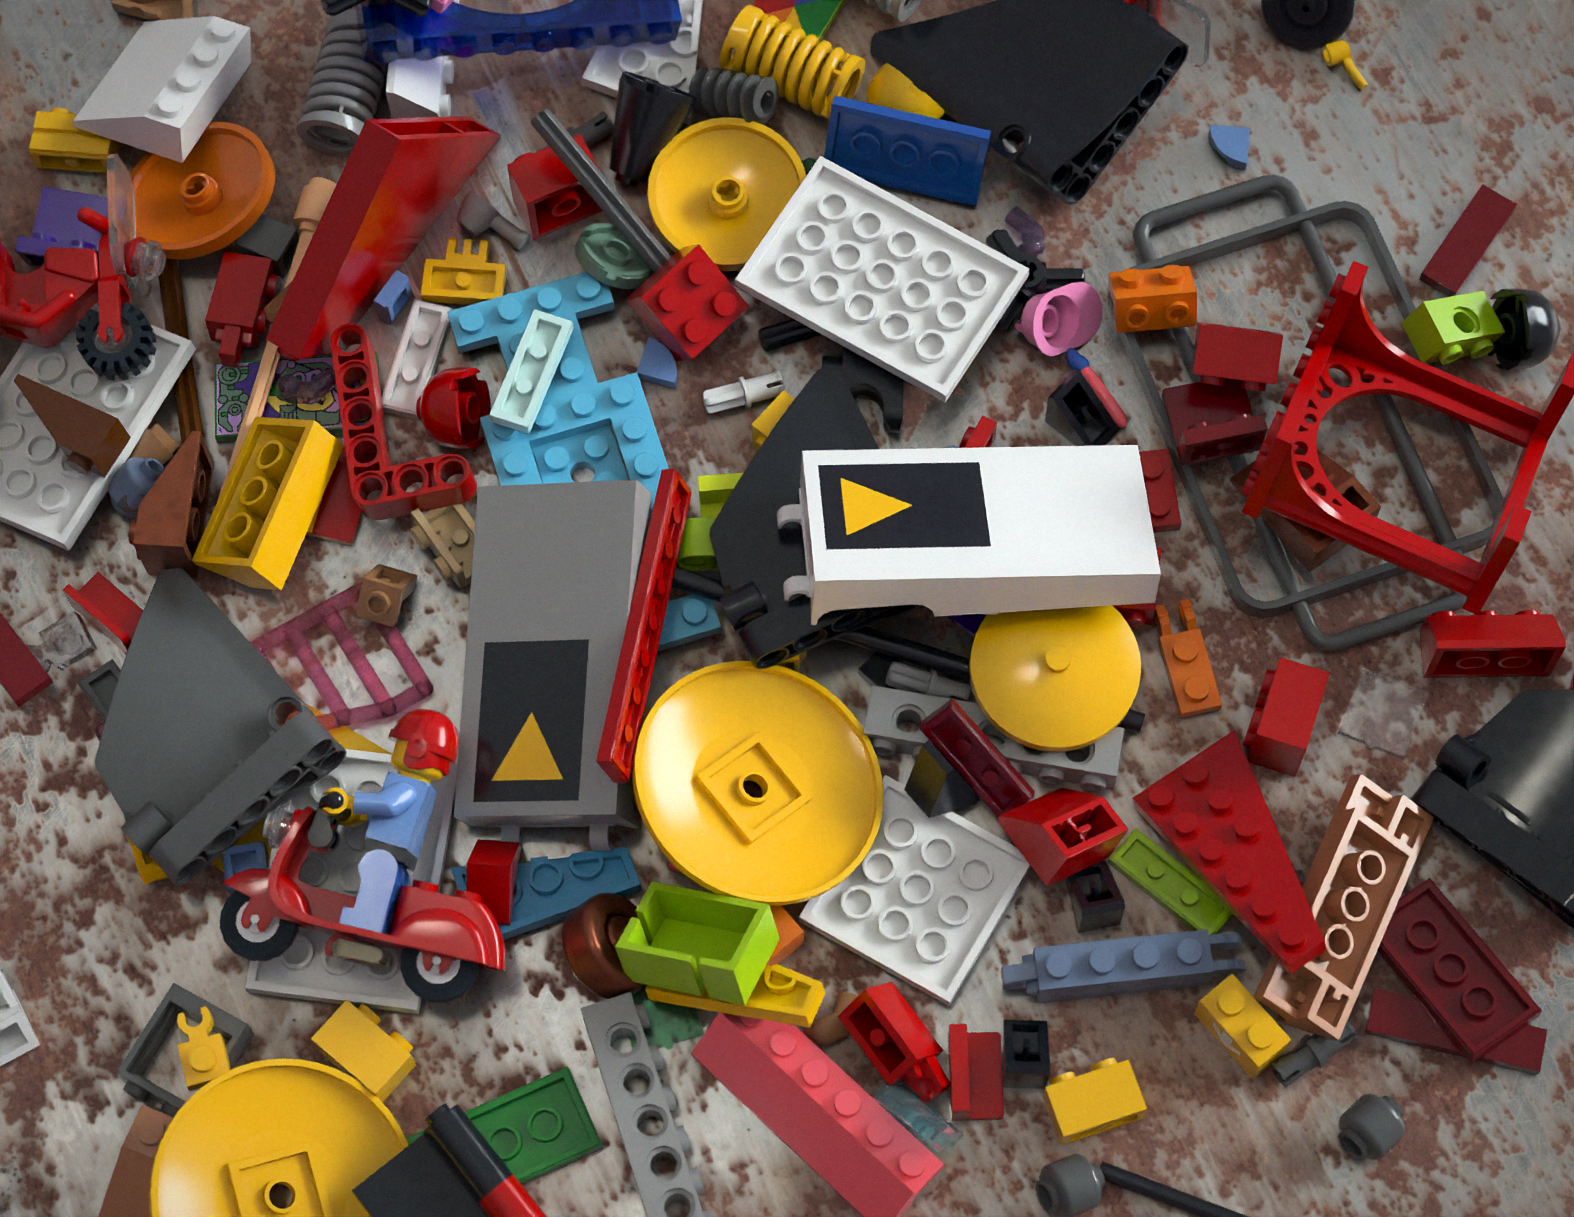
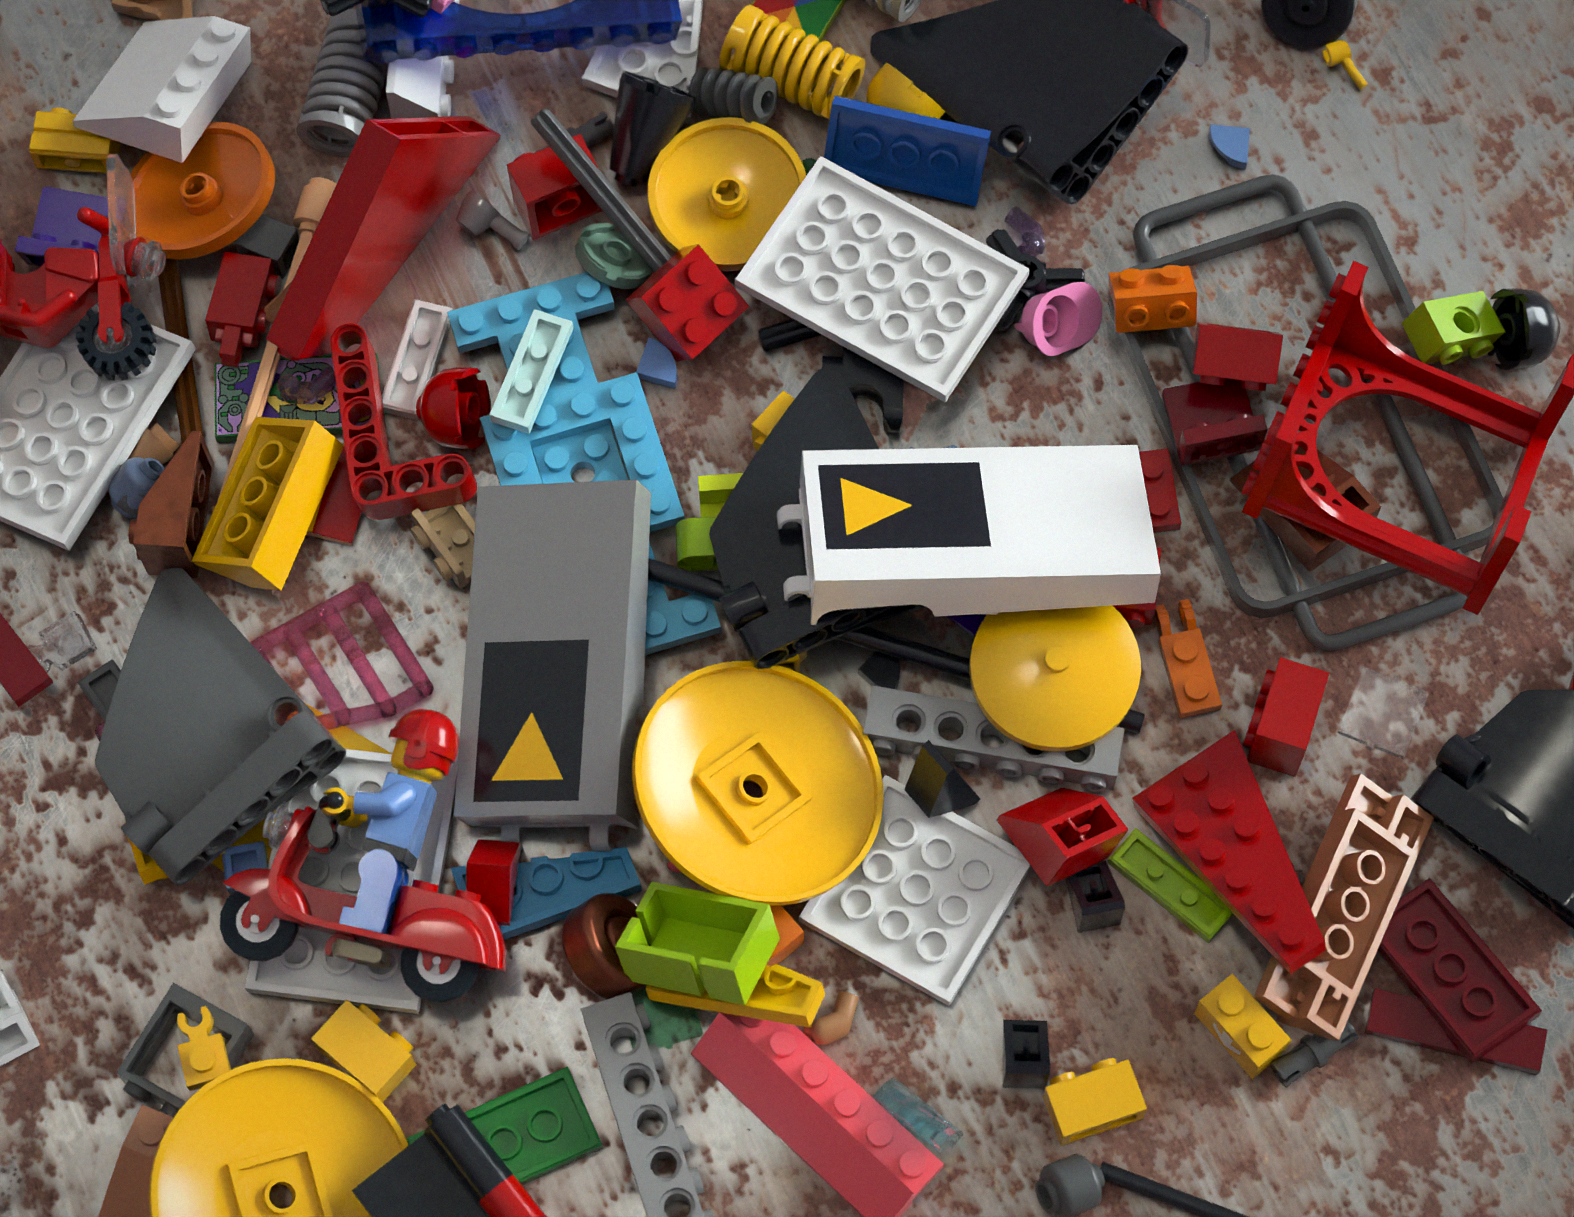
(84, 433): reddish brown slope -> none
(106, 609): red panel -> none
(383, 593): medium nougat bracket -> none
(393, 297): medium blue tile -> none
(463, 276): yellow hinge -> none
(644, 627): red tile -> none
(742, 392): white axle -> none
(896, 1040): red hinge -> none
(923, 682): light grey axle -> none
(975, 1074): red panel -> none
(976, 758): dark red tile -> none
(981, 436): red plate -> none
(1079, 362): coral piece -> none
(1079, 413): black slope -> none
(1122, 966): sand blue hinge -> none
(1371, 1127): dark grey head -> none
(1468, 241): dark red tile -> none
(1490, 644): red slope -> none

